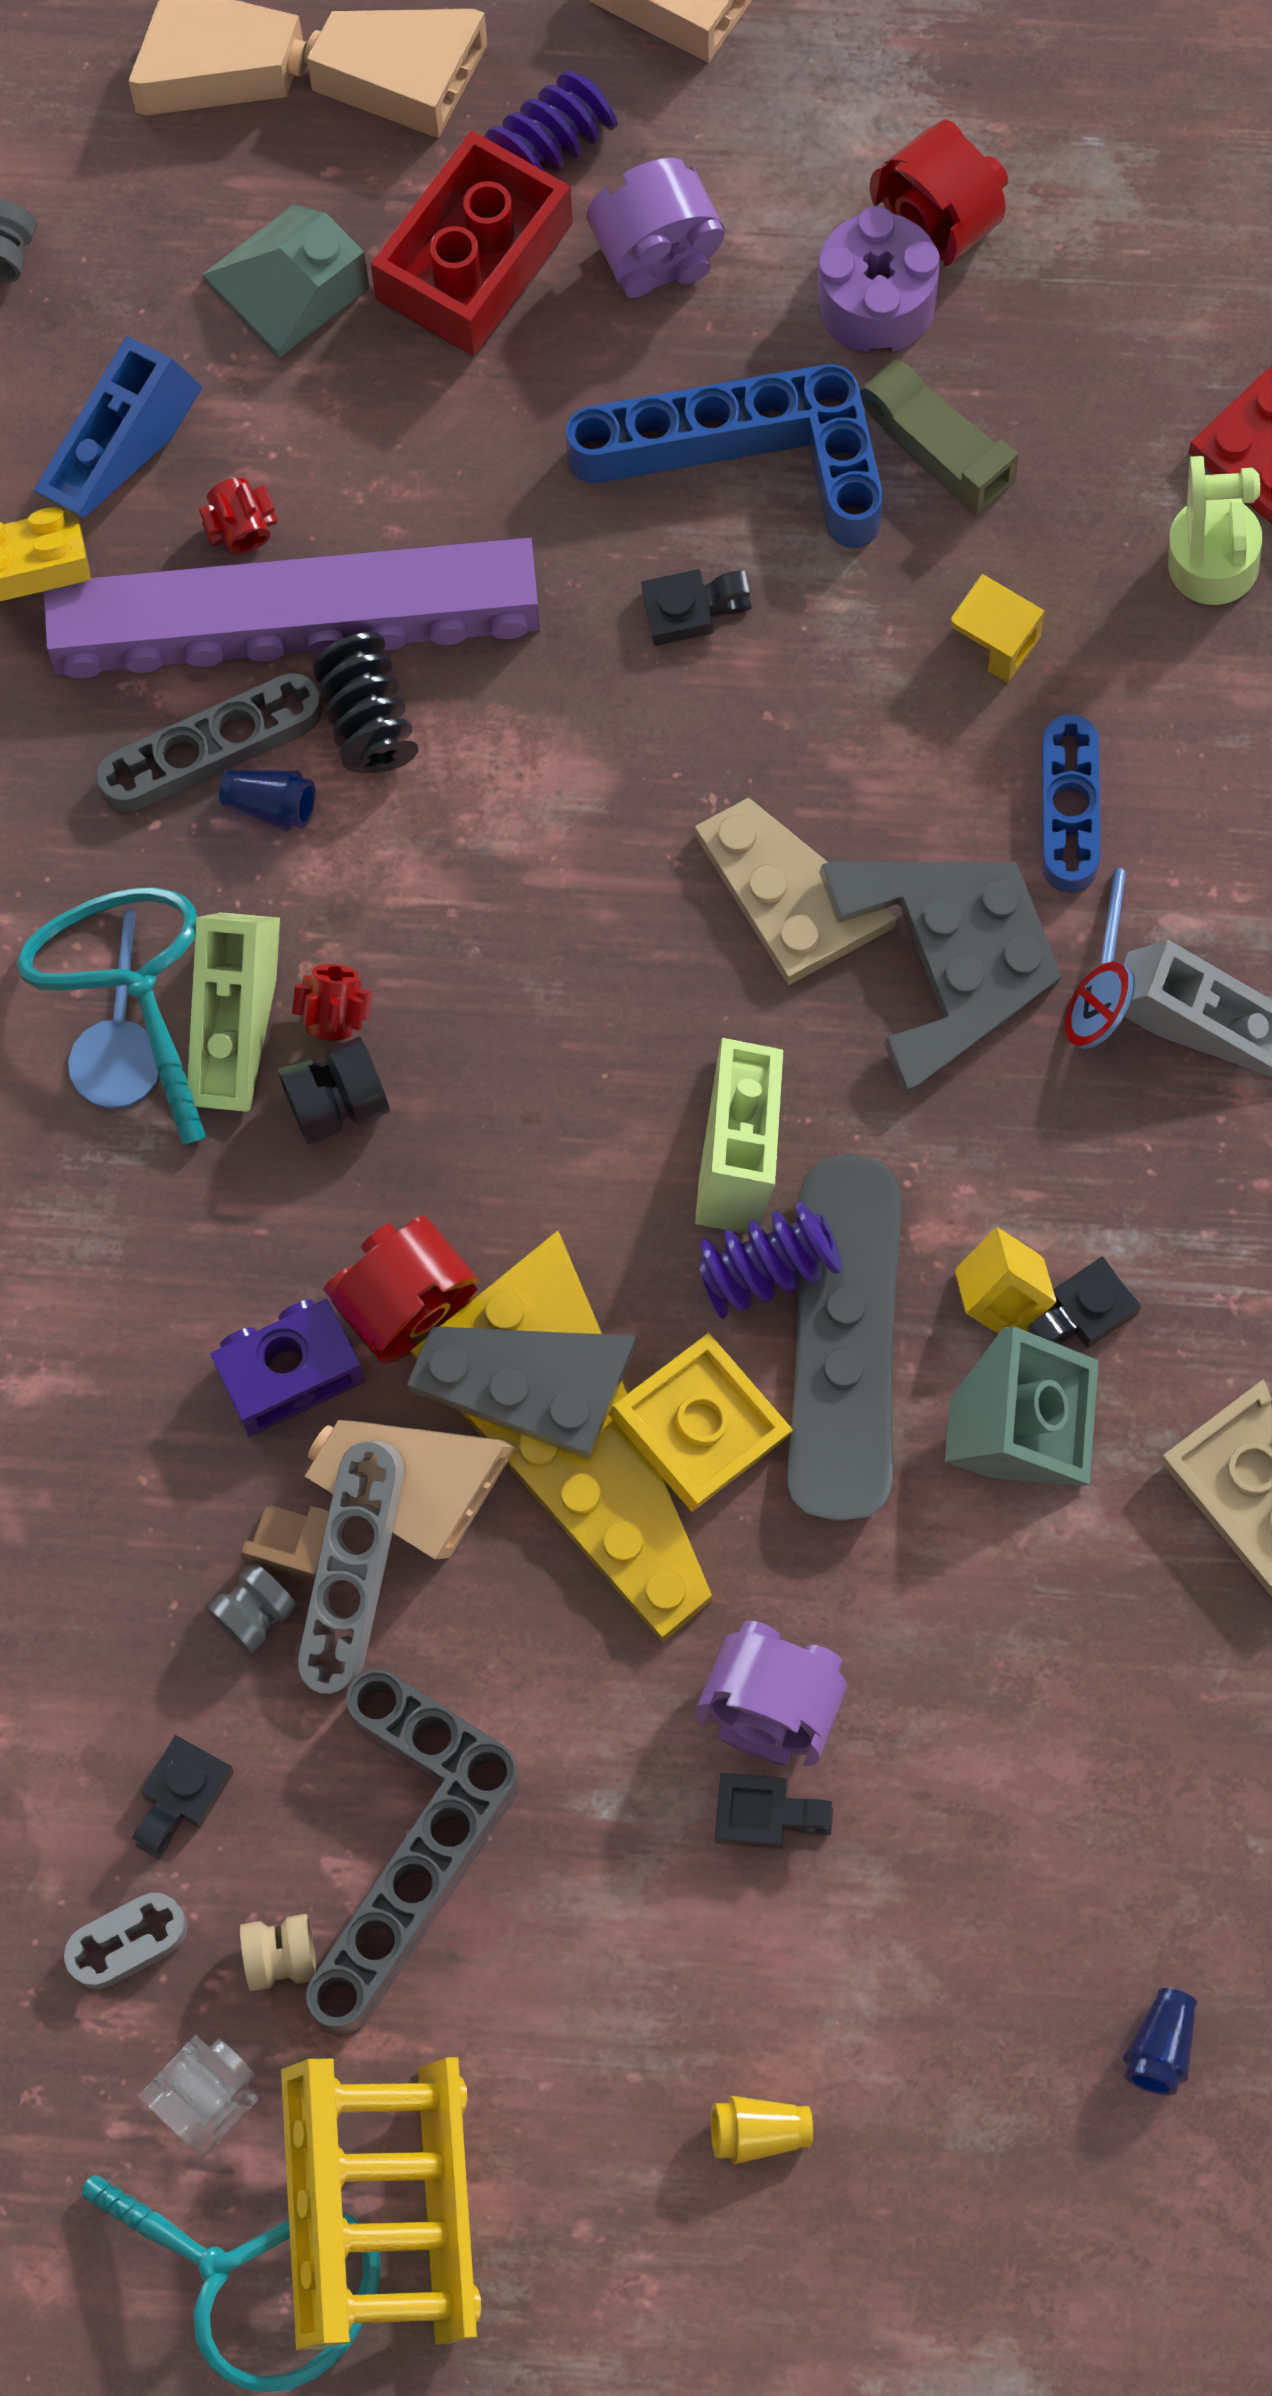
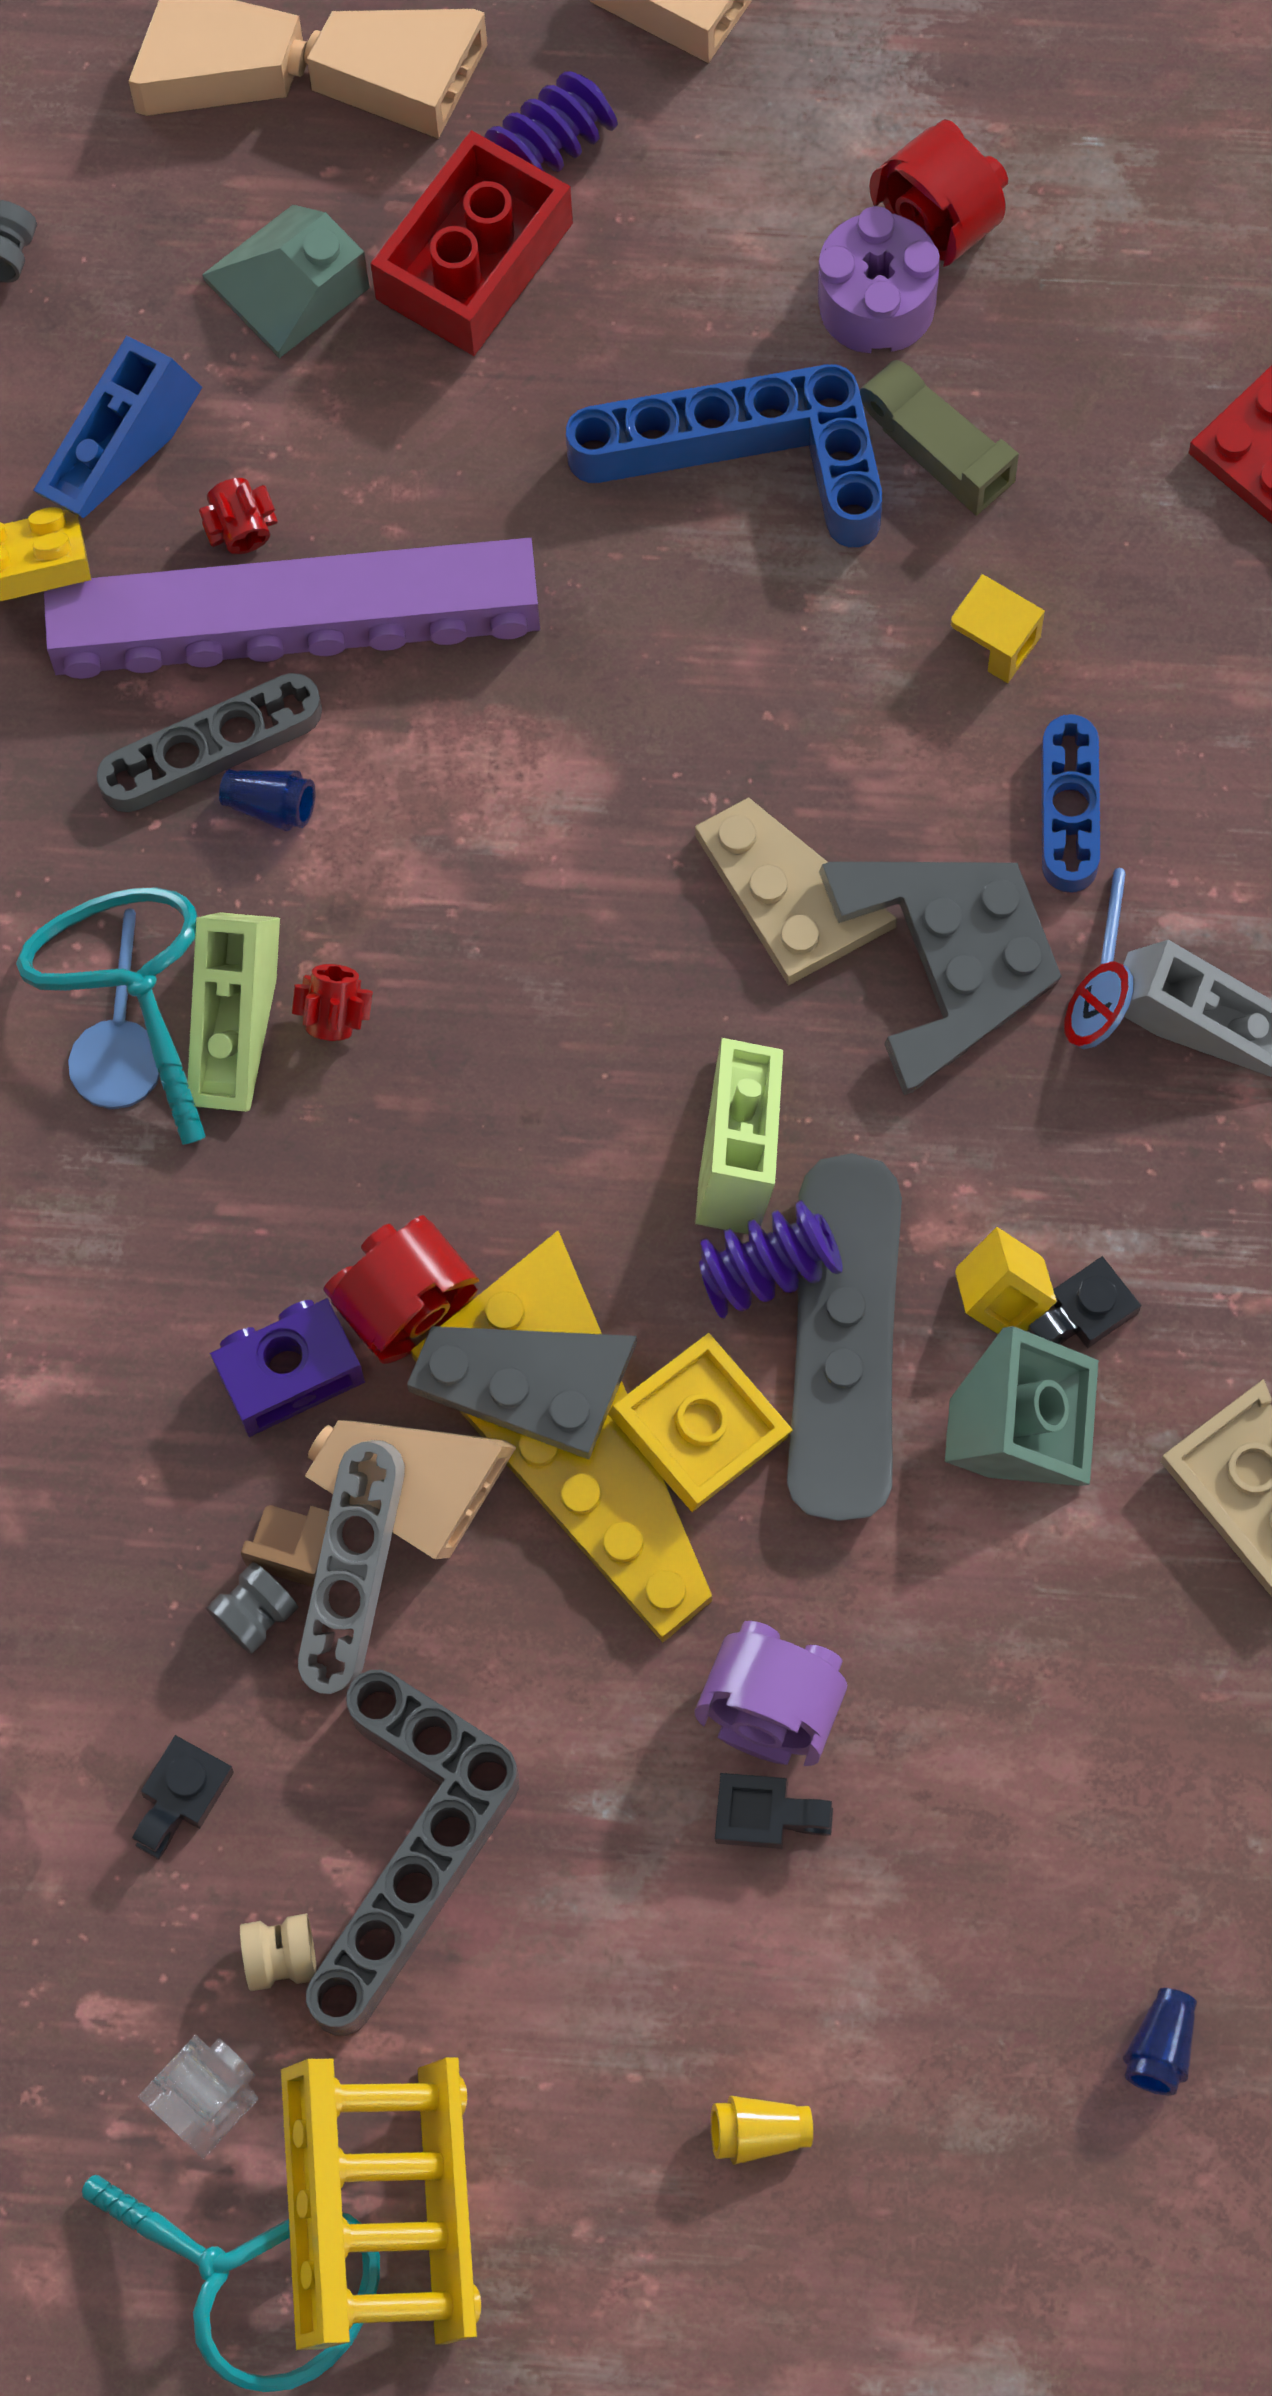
(117, 1927): light grey beam -> none
(334, 1090): black wheel -> none
(363, 704): black piece -> none
(656, 227): medium lavender brick -> none
(683, 606): black plate -> none
(1216, 537): yellowish green piece -> none

